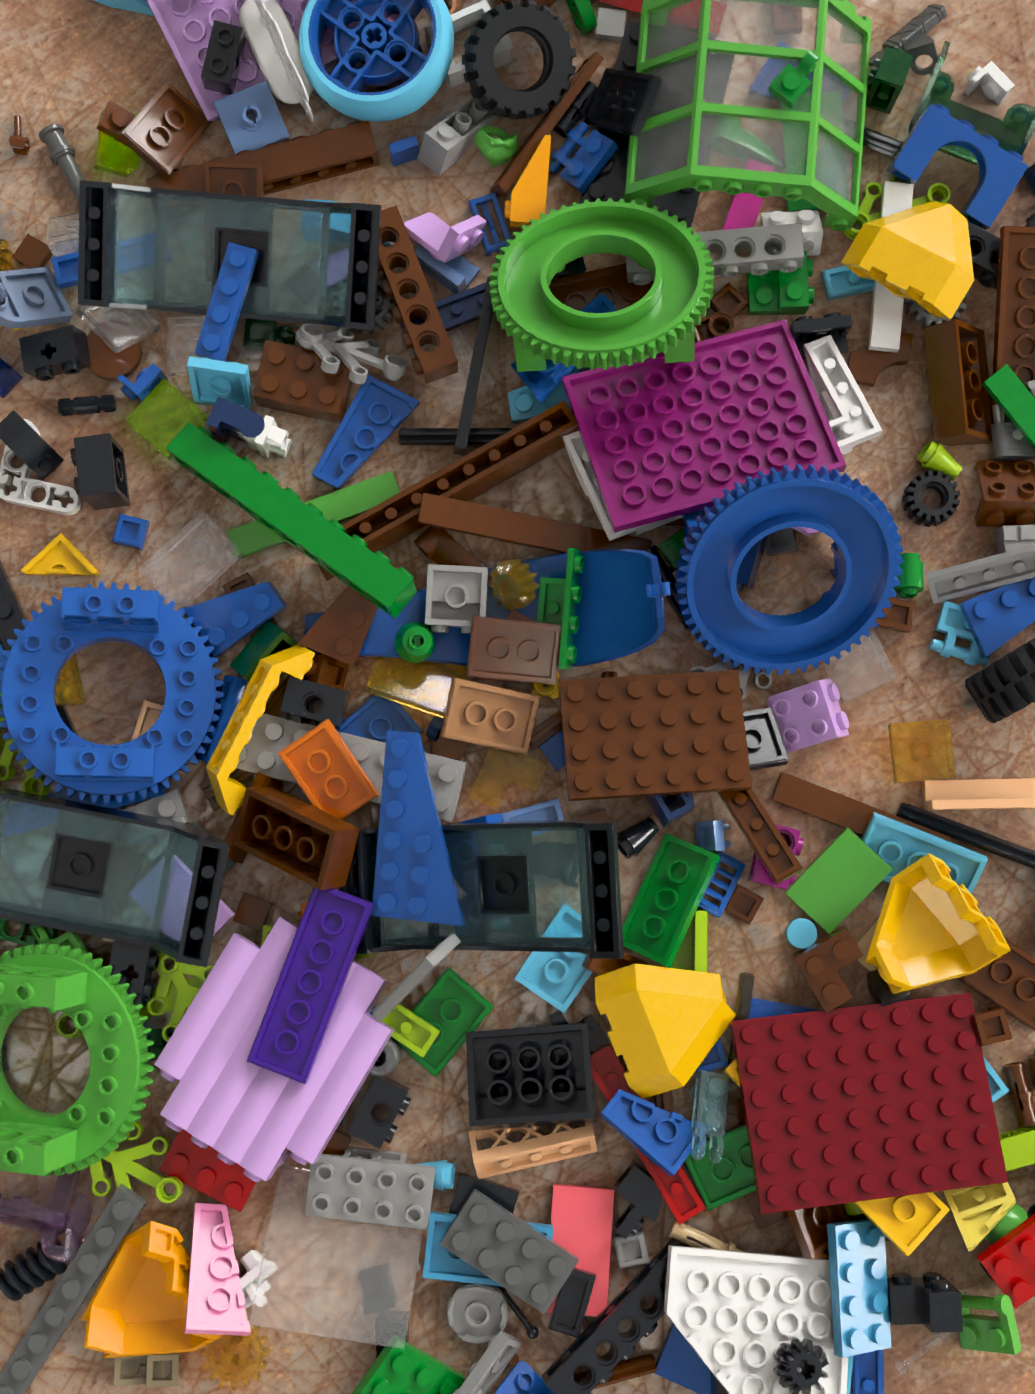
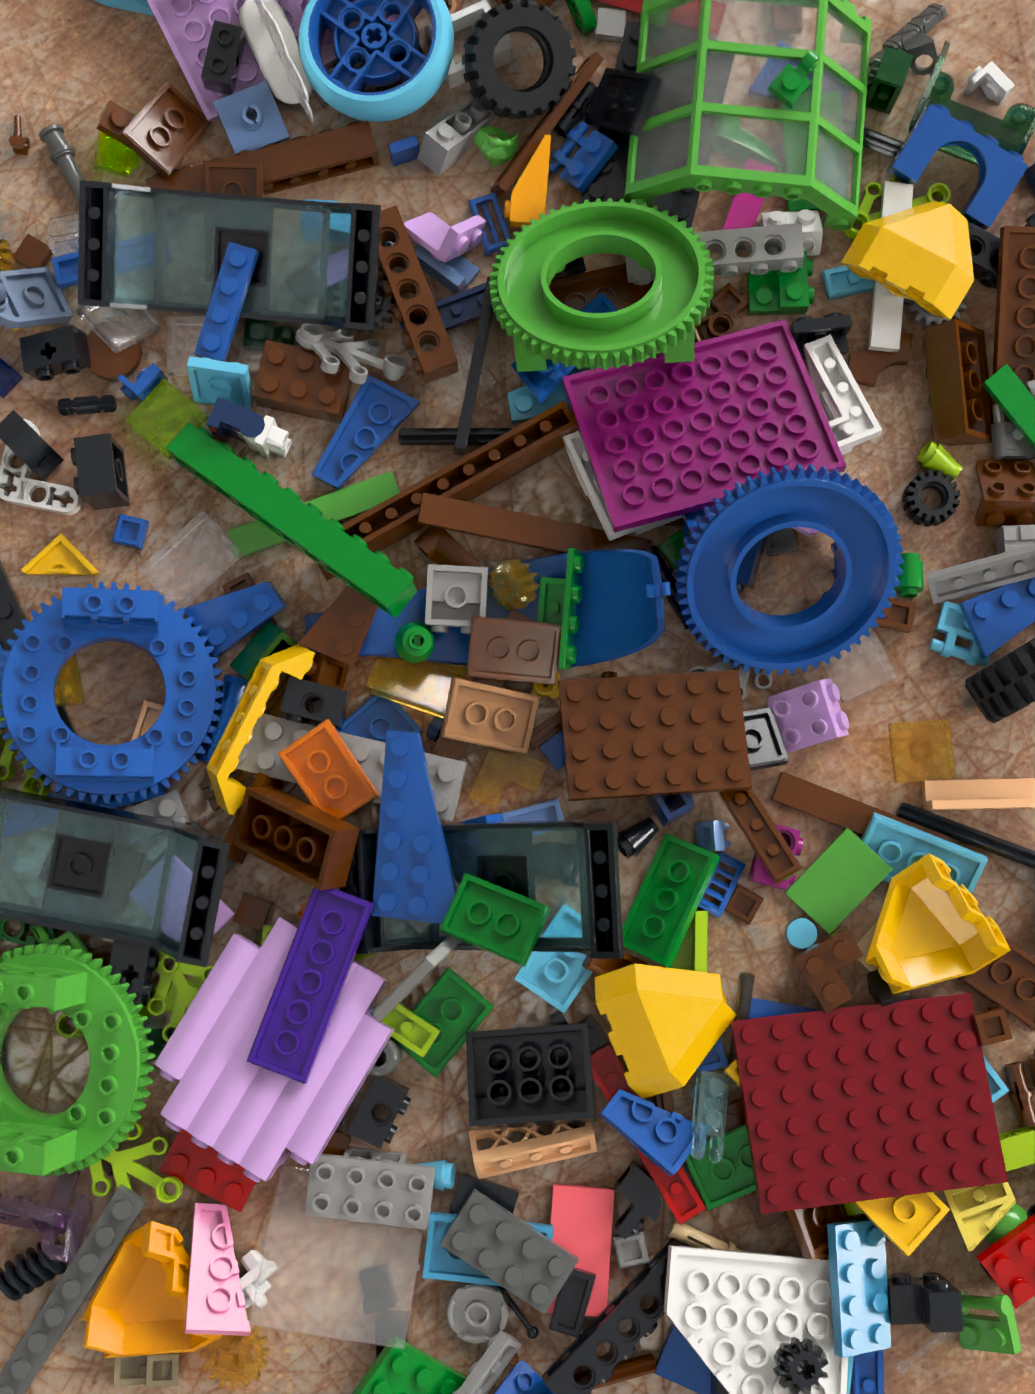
(495, 919): none -> green tile

